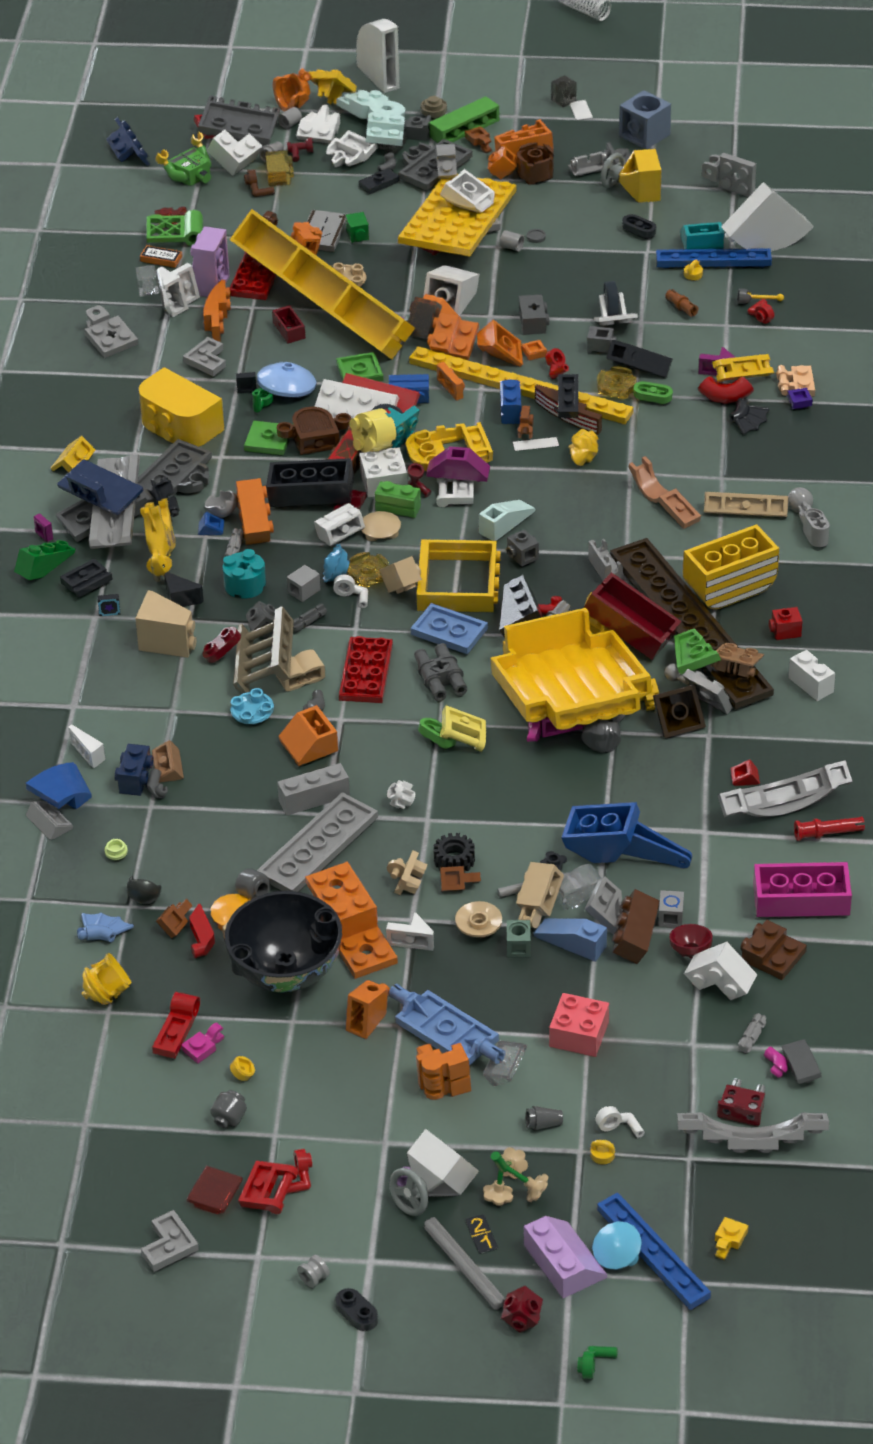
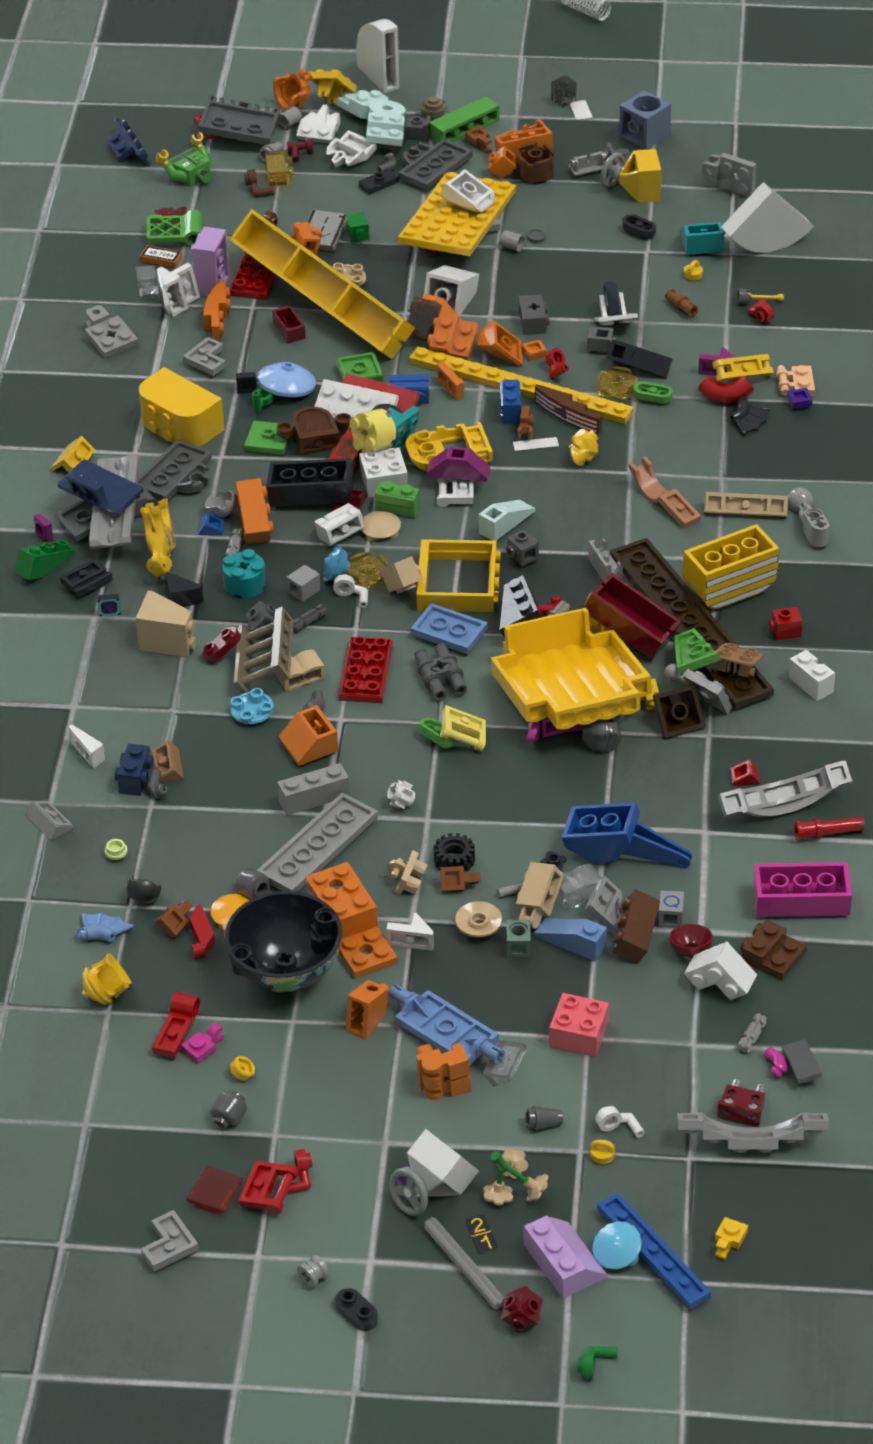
(60, 786): blue slope -> none
(162, 491): black hinge -> none
(234, 154): white brick -> none
(415, 472): dark red piece -> none
(446, 161): light grey brick -> none
(568, 396): black plate -> none
(714, 257): blue plate -> none

